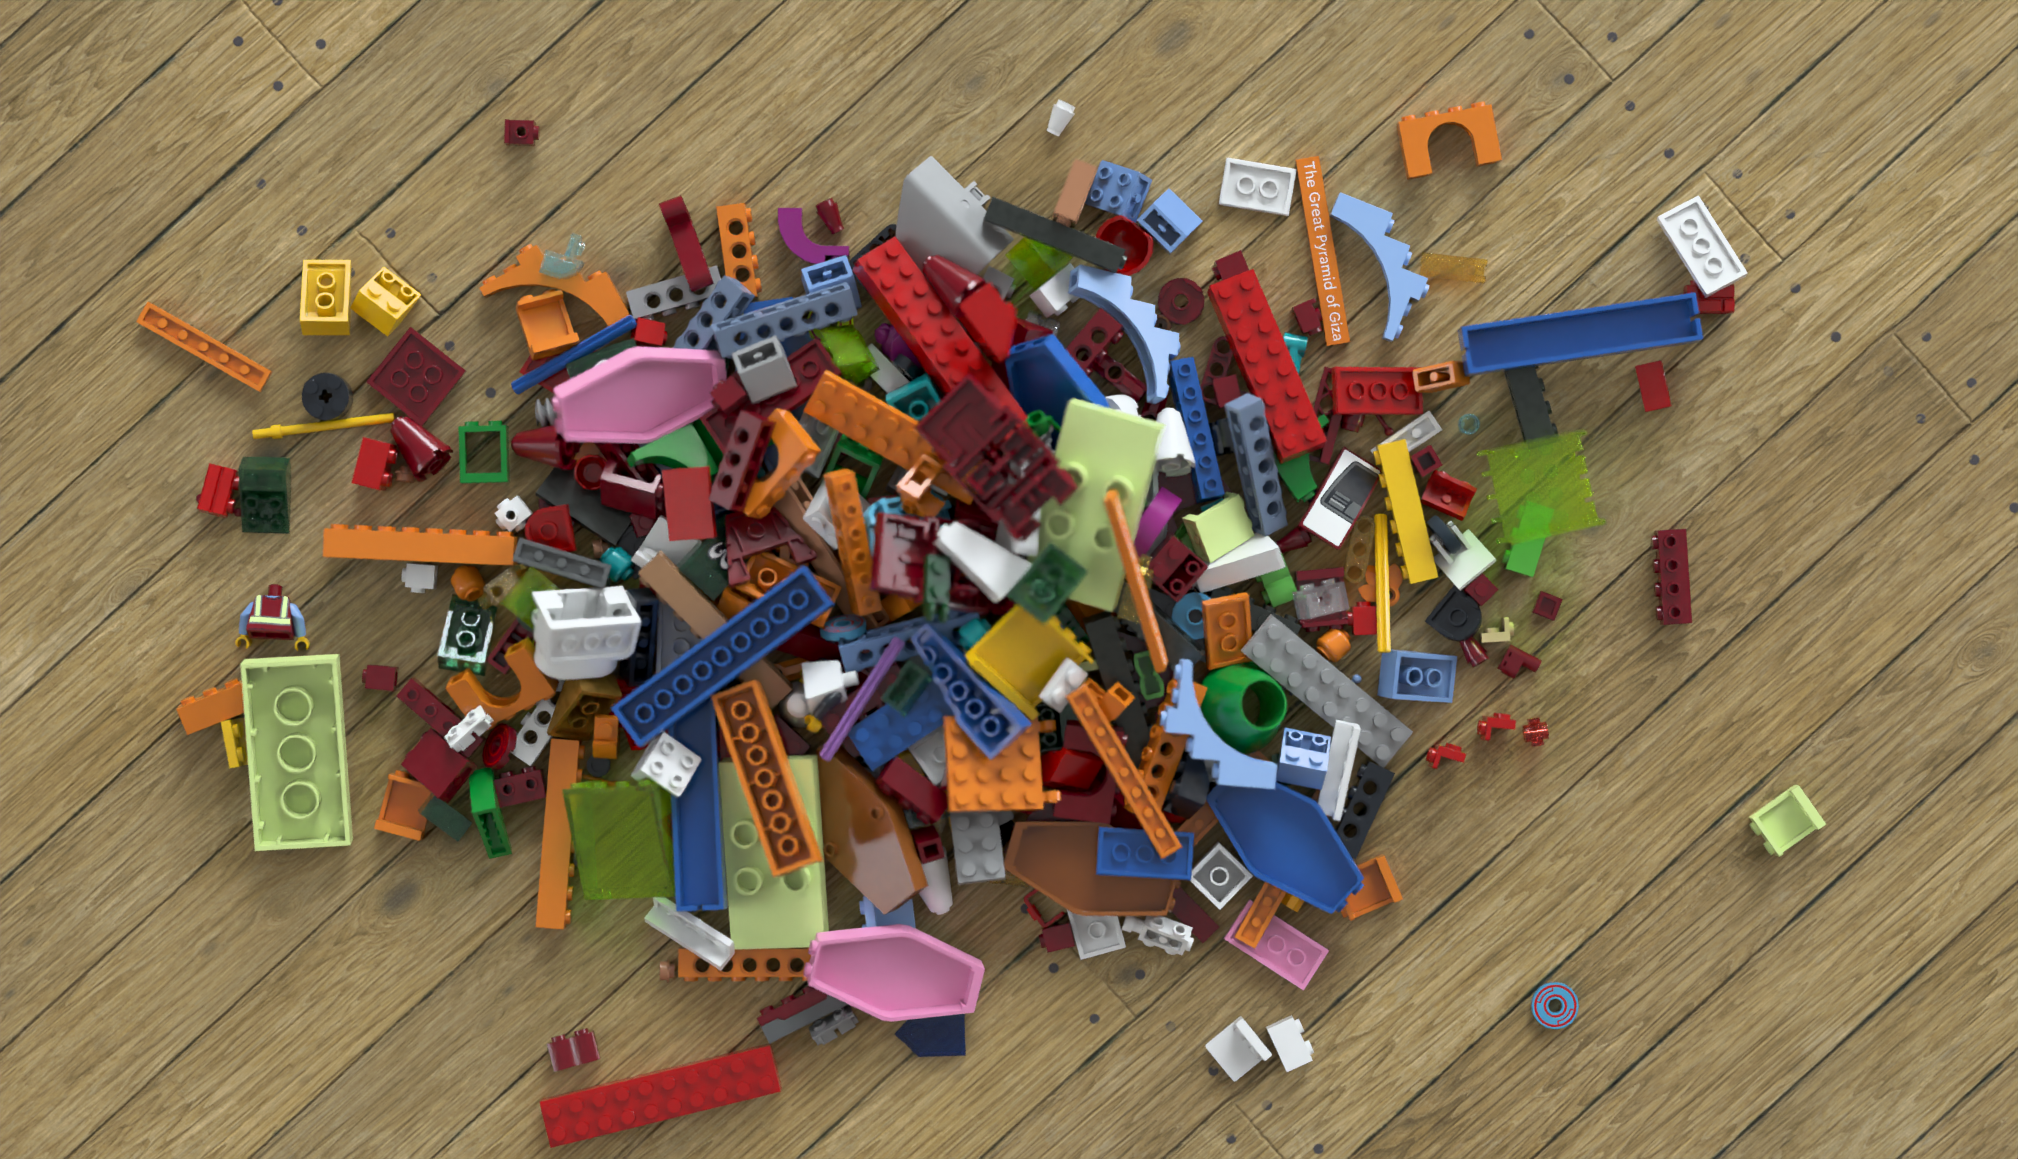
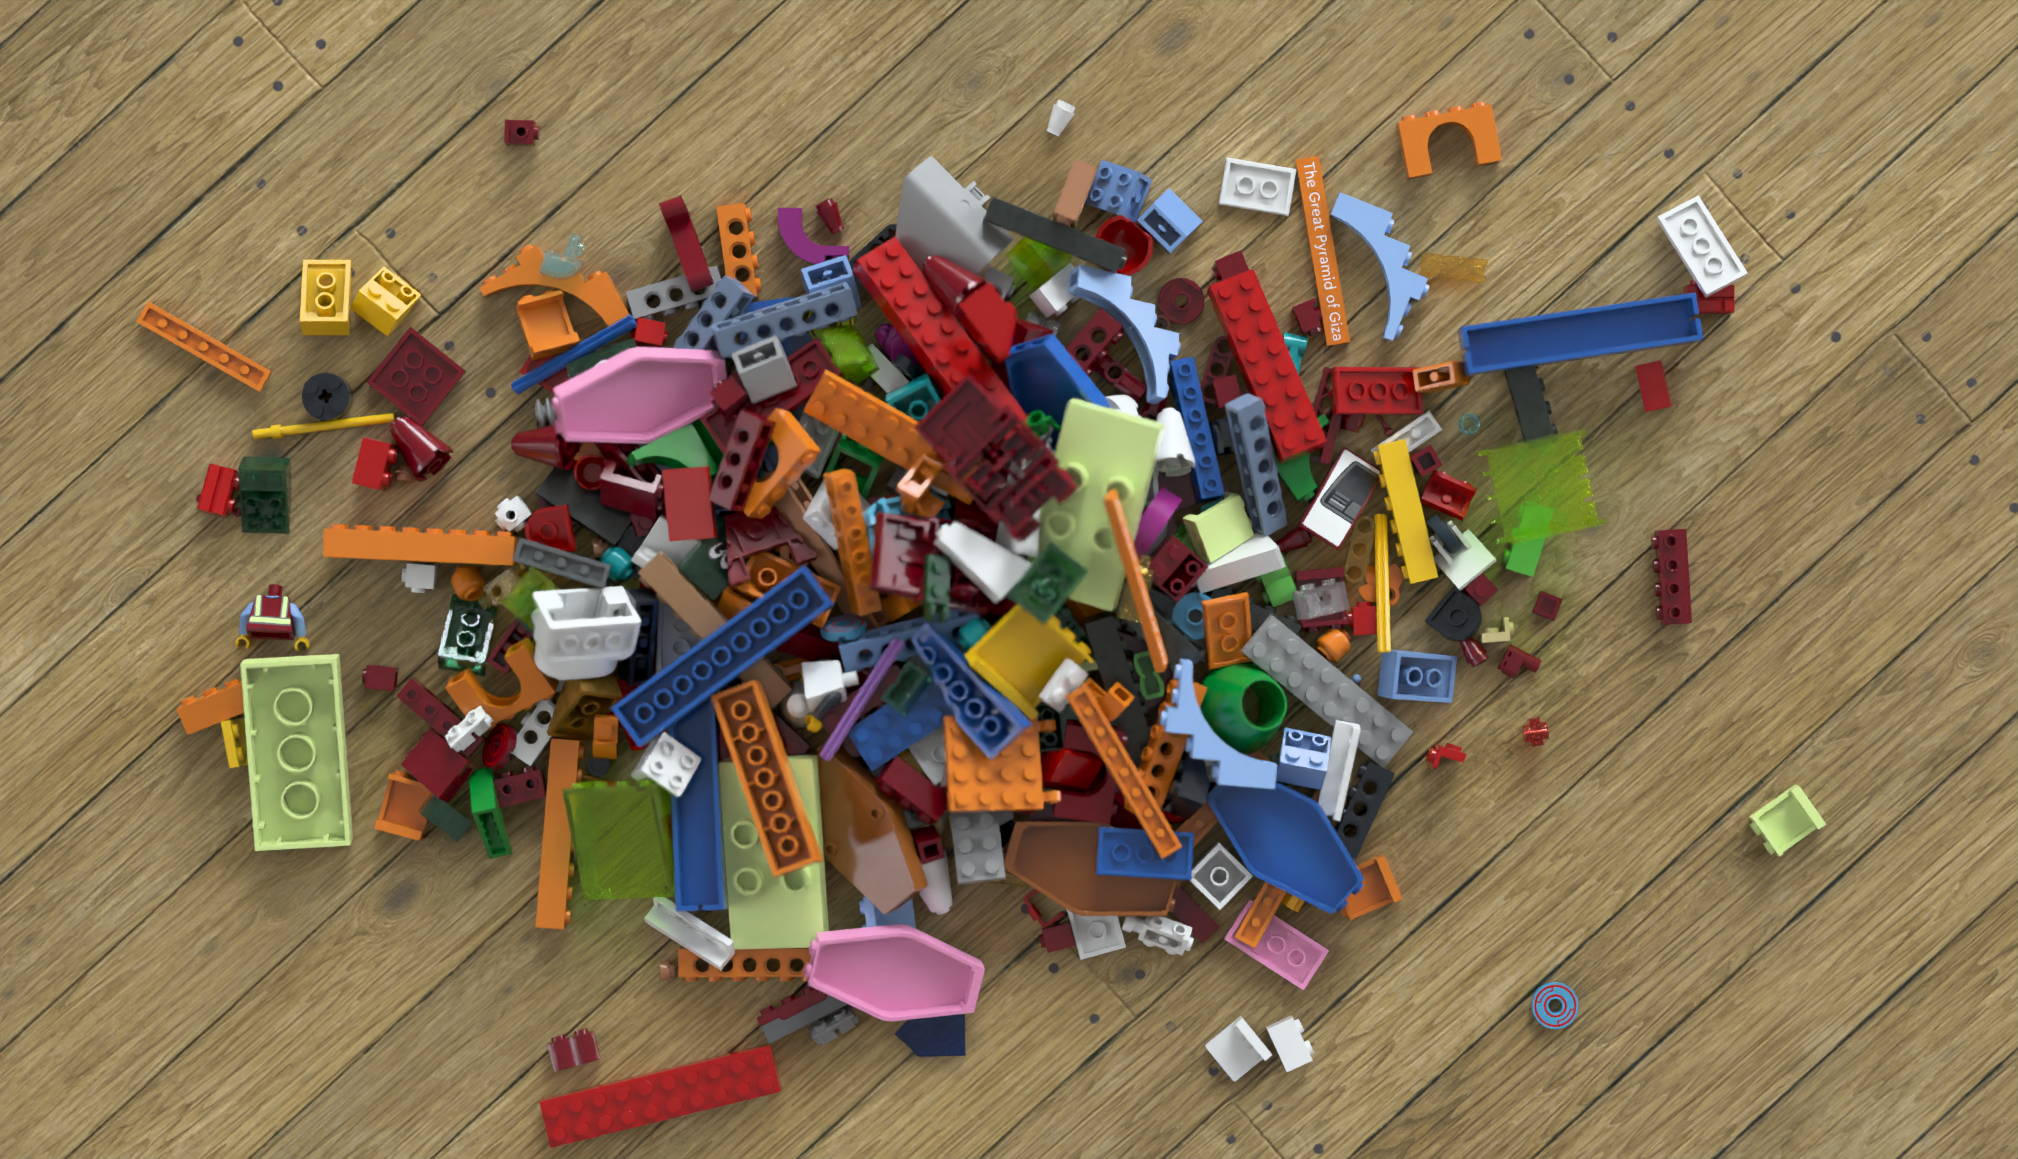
(493, 426): green window -> none
(1498, 720): red bracket -> none

